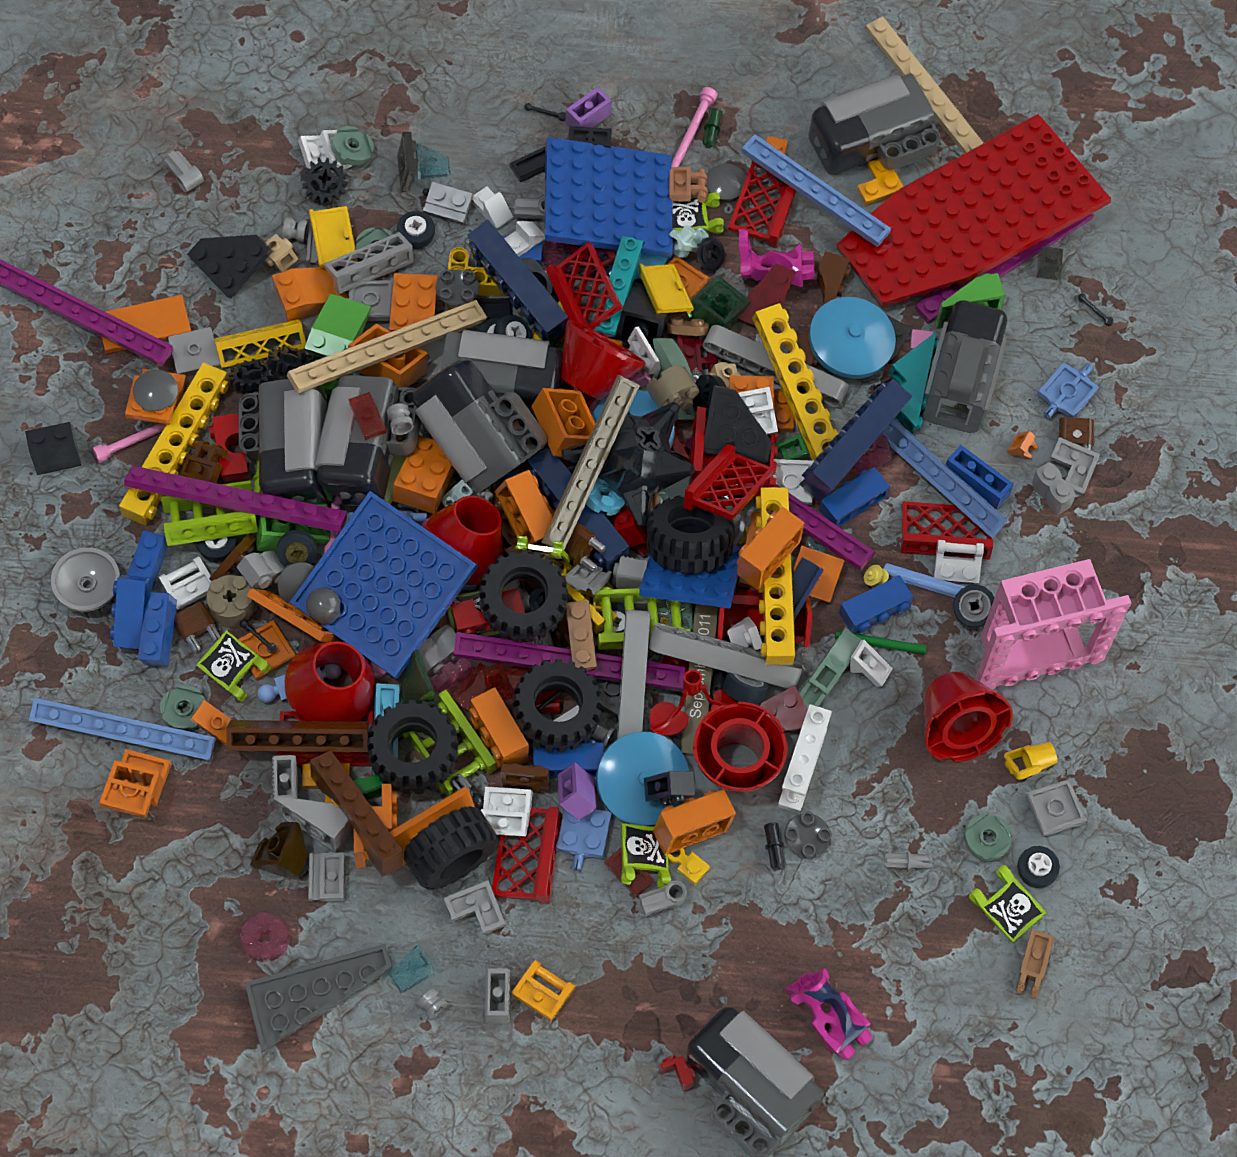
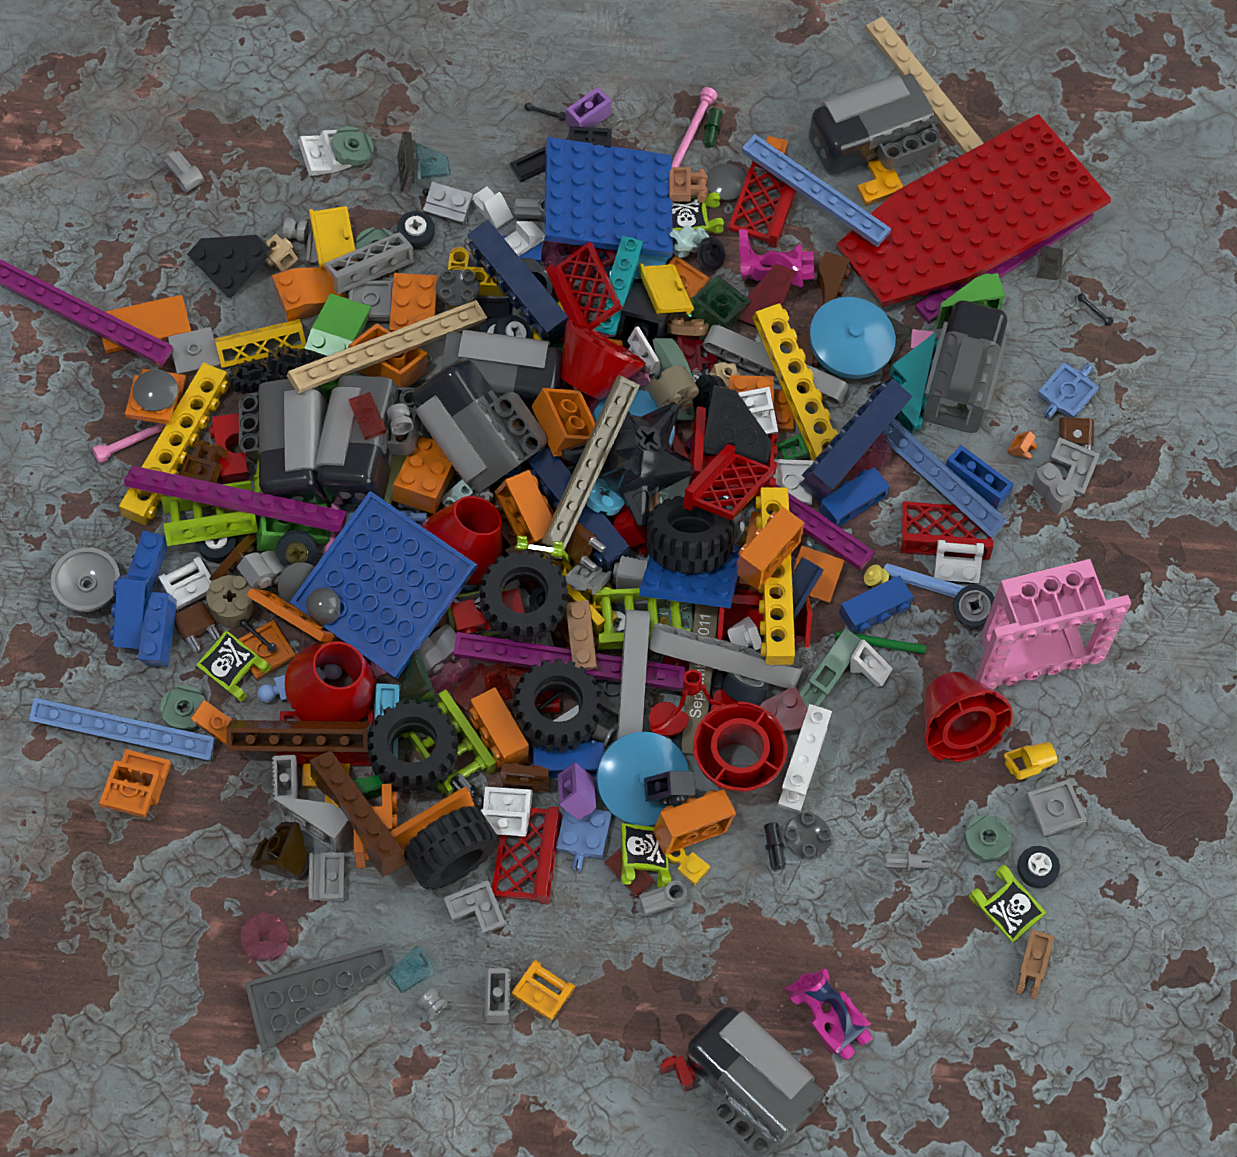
(53, 448): black slope -> none
(317, 178): black gear -> none

